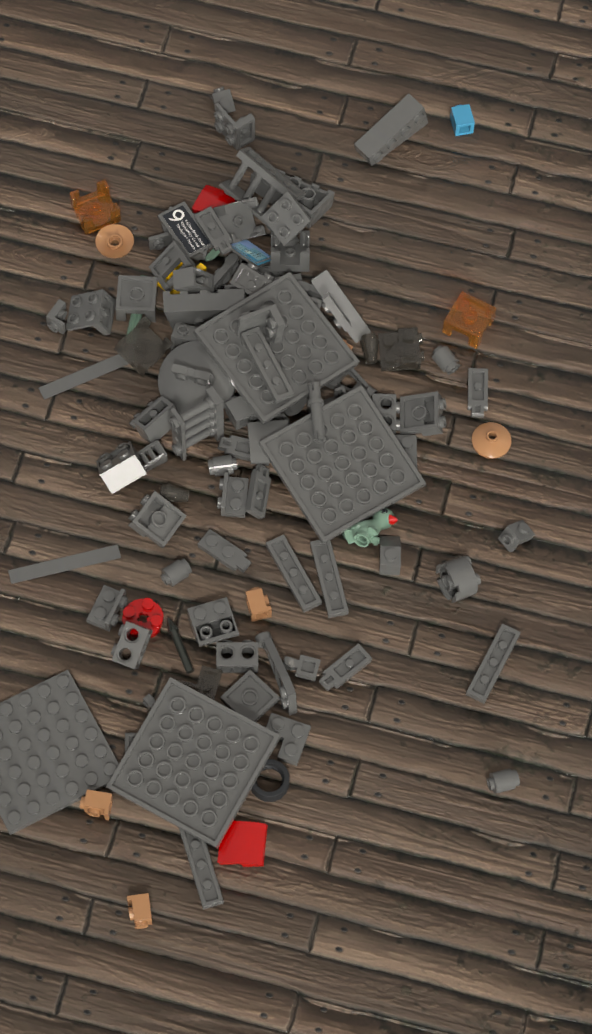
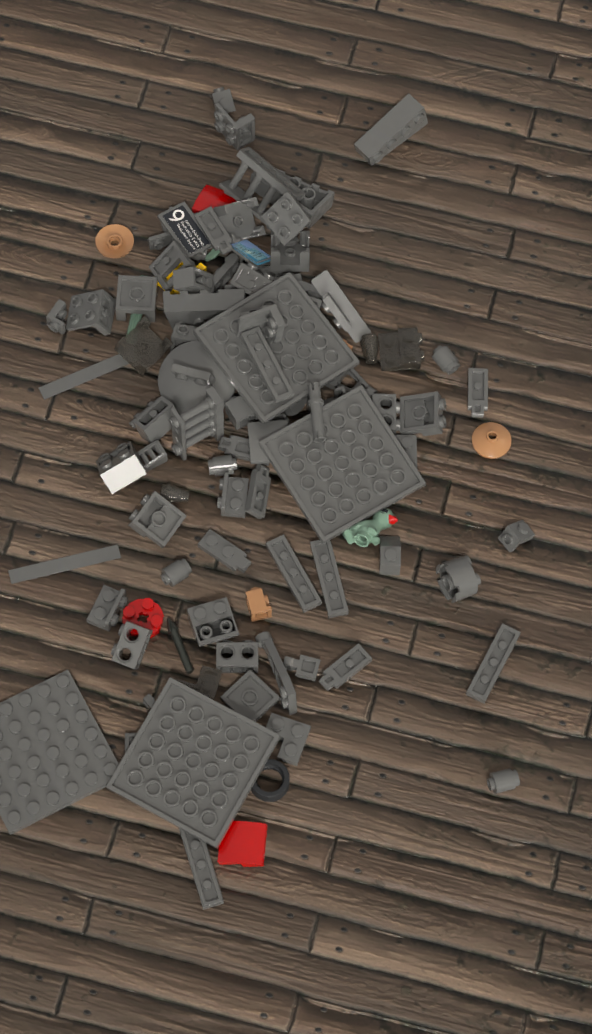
(95, 209): clear orange panel -> none
(97, 803): medium nougat brick -> none
(140, 910): medium nougat brick -> none
(462, 120): dark azure brick -> none
(469, 318): clear orange panel -> none

